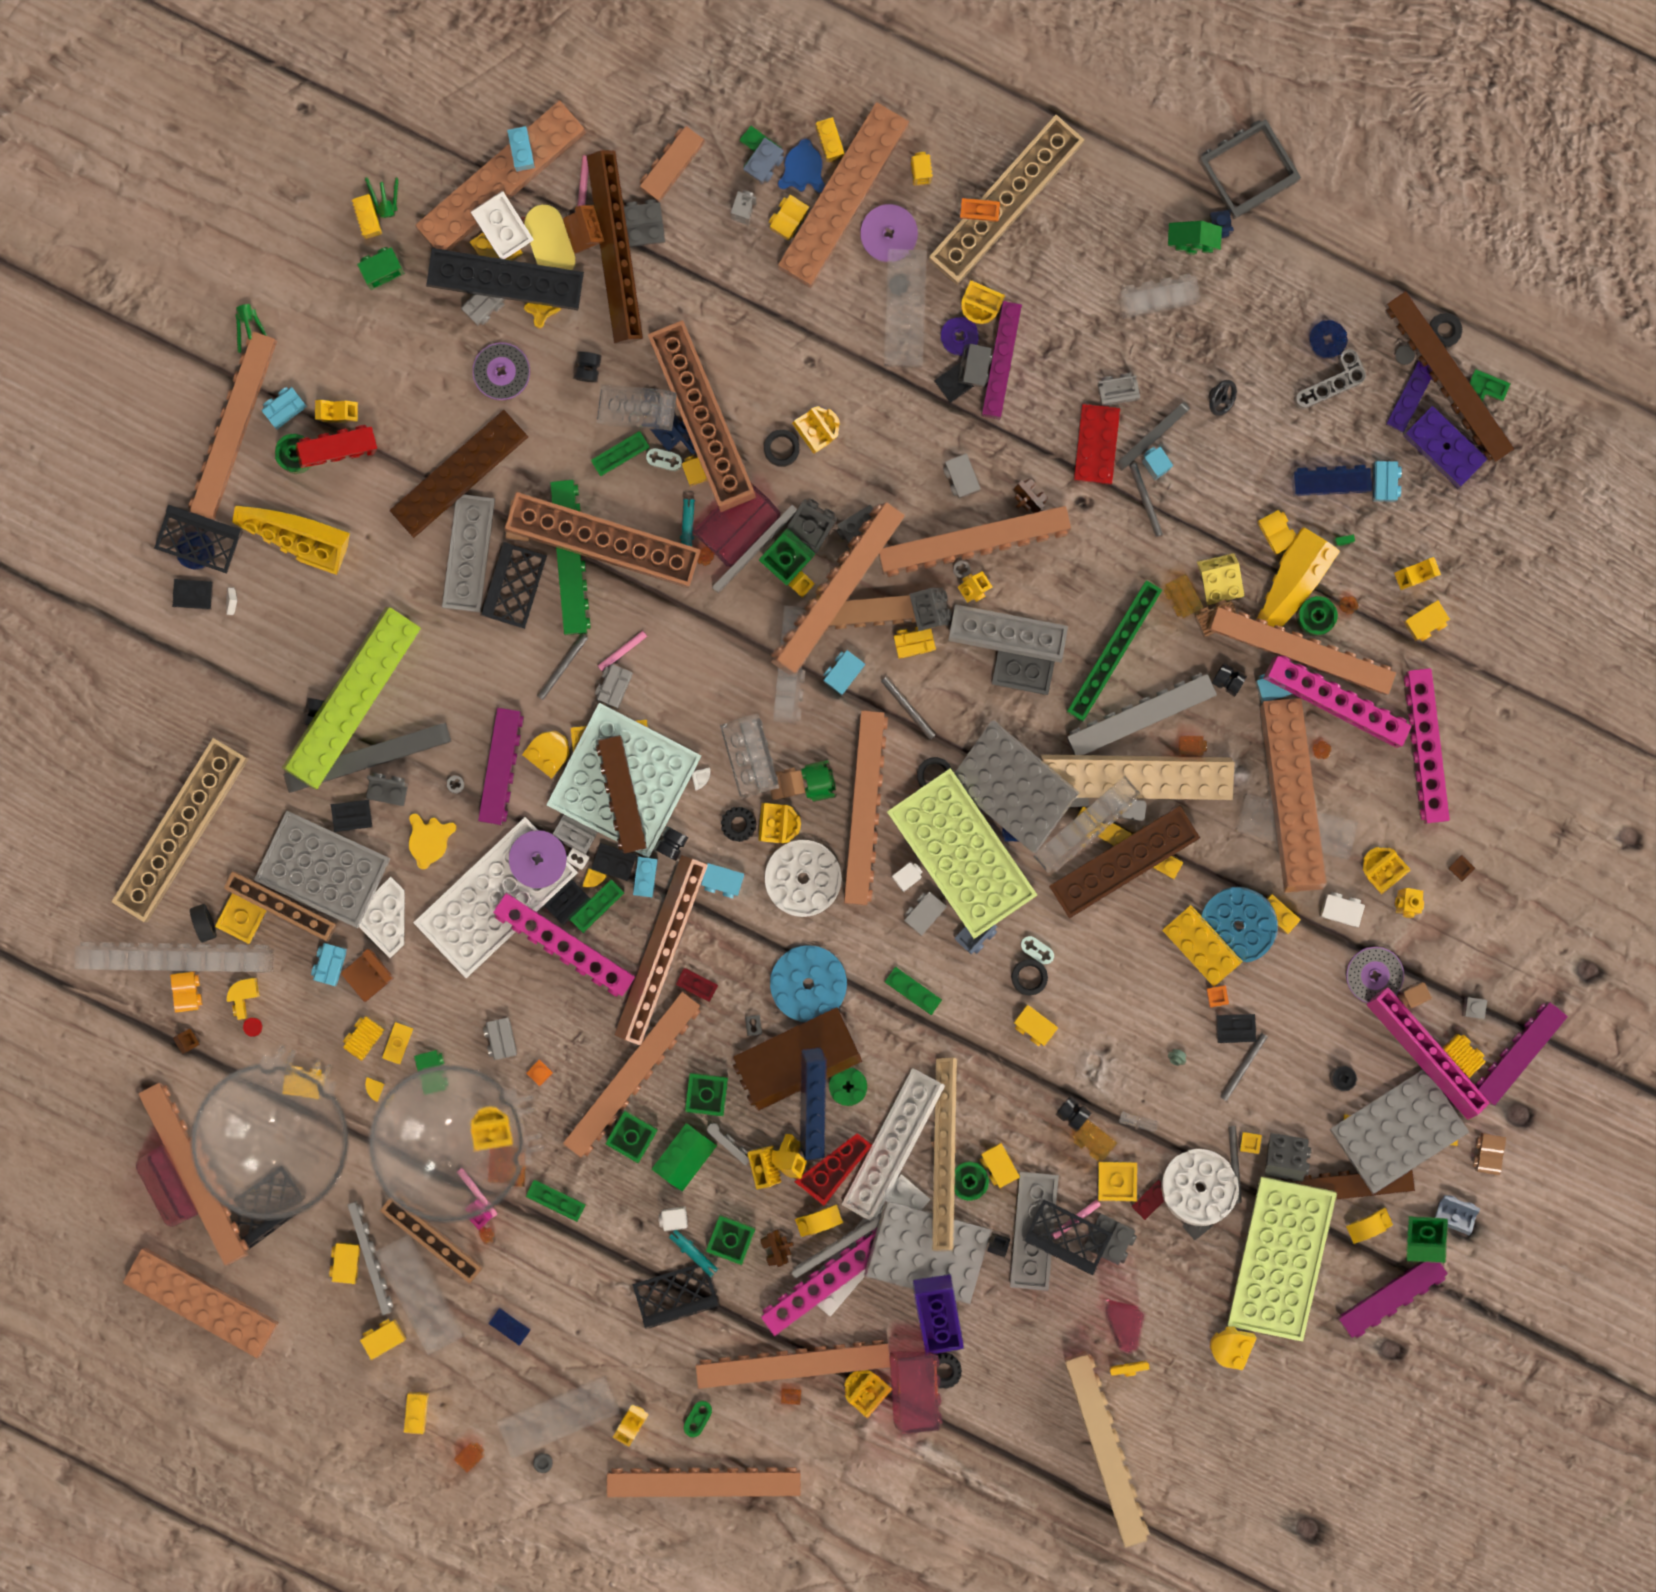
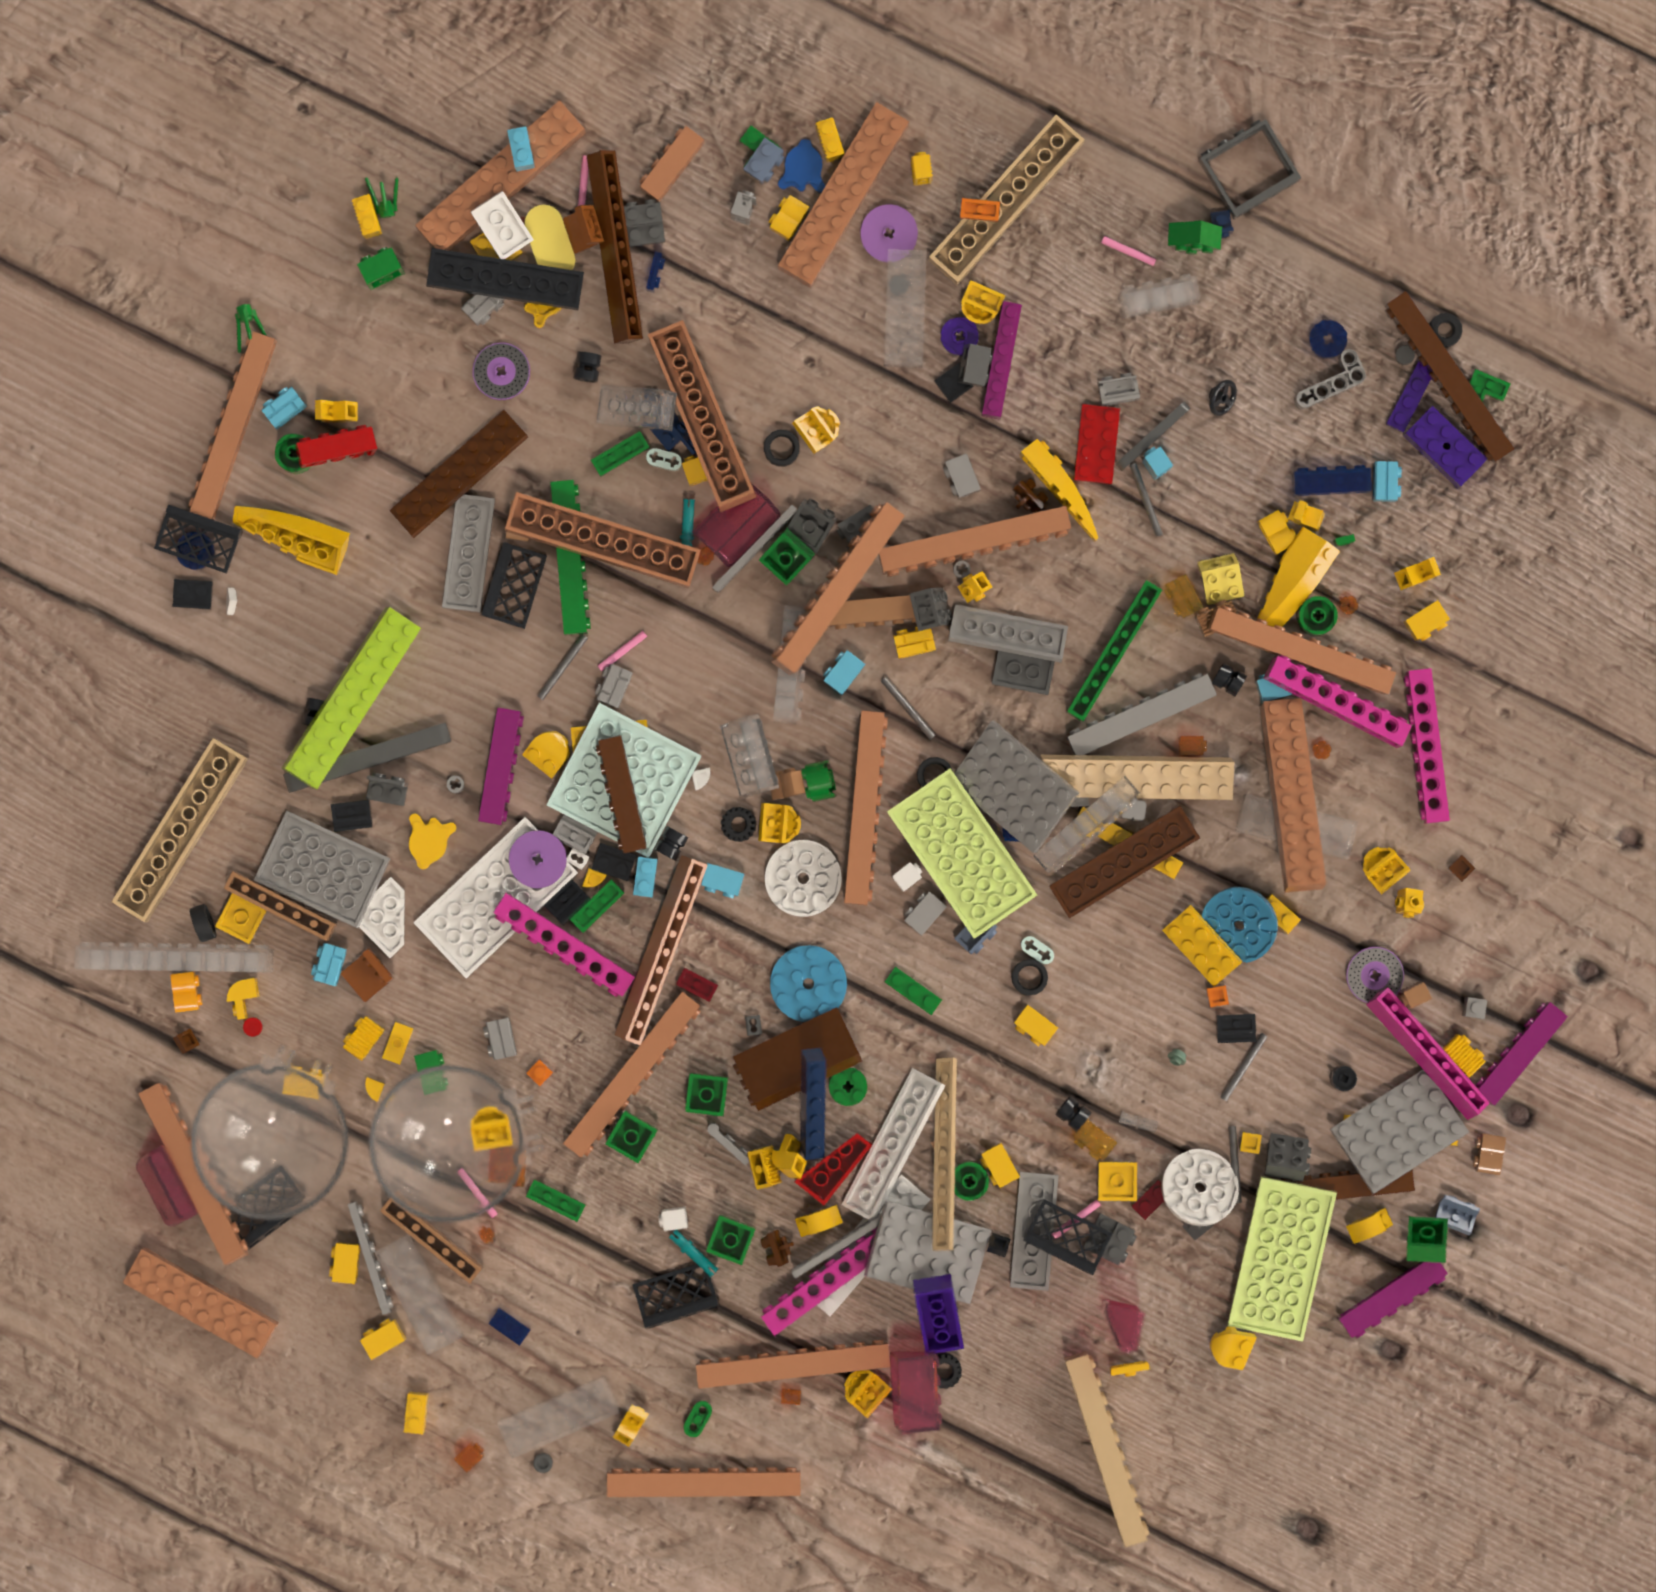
(481, 1220): dark pink plate -> none
(657, 265): none -> clear blue plate
(684, 1157): green slope -> none
(801, 584): yellow plate -> none
(1054, 477): none -> yellow wedge
(1129, 251): none -> bright pink bar
(1306, 515): none -> yellow brick
(1342, 910): white brick -> none

